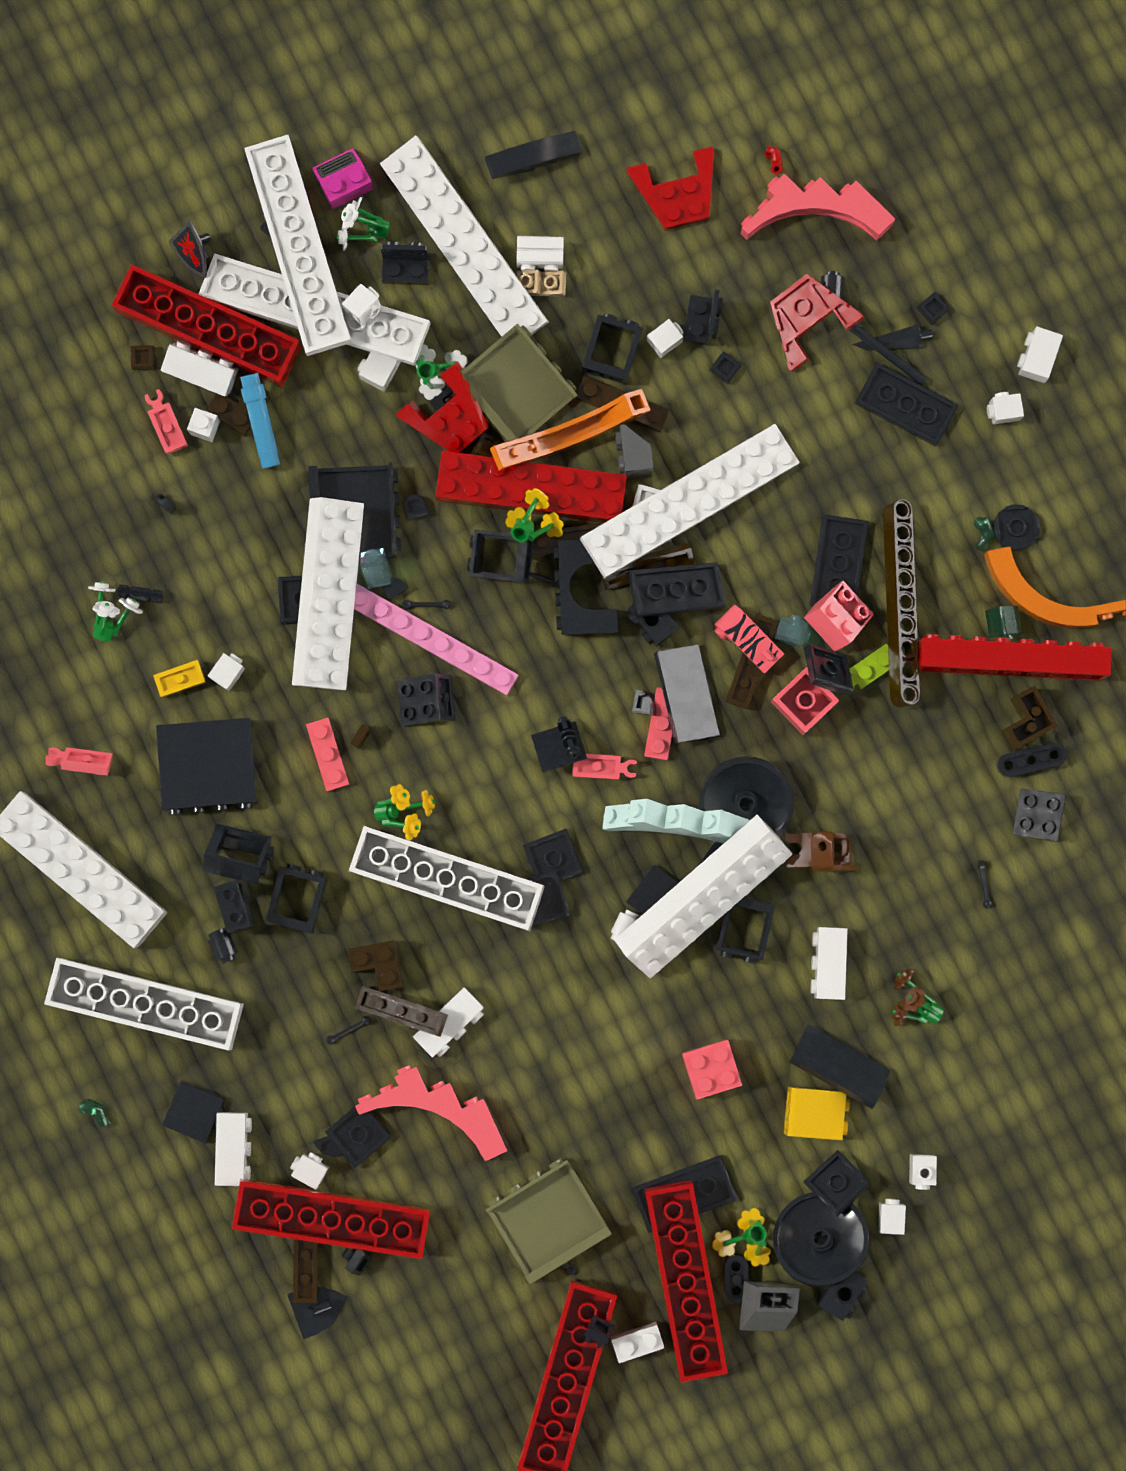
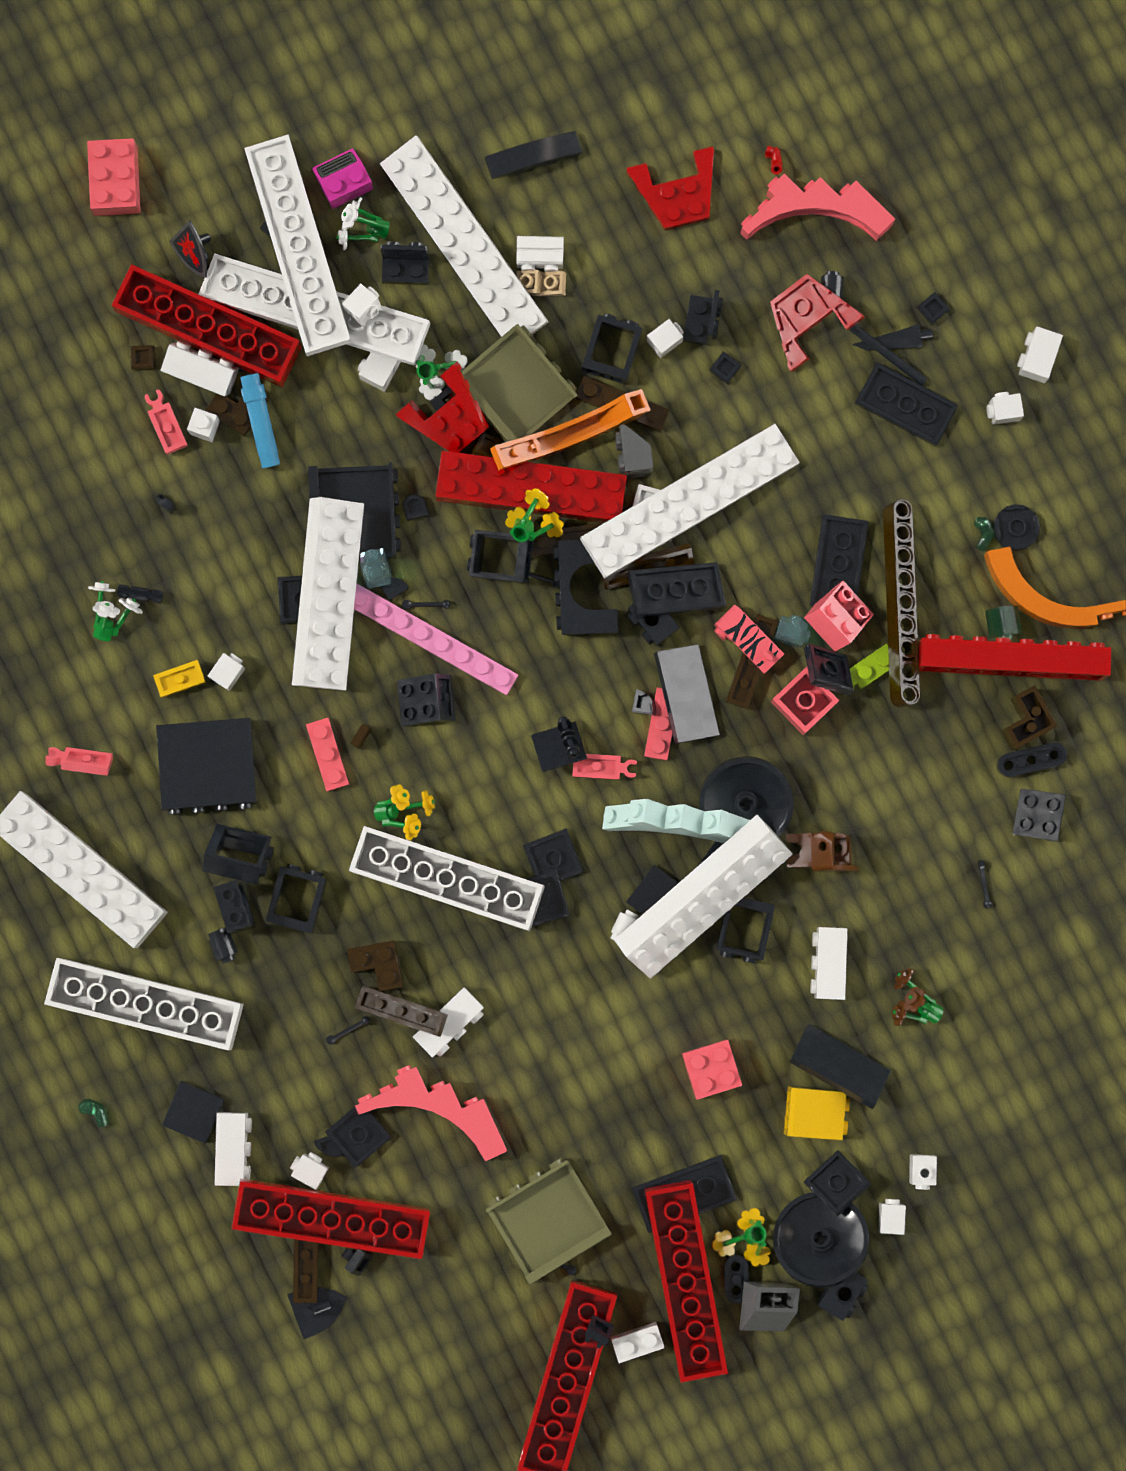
(113, 177): none -> coral brick

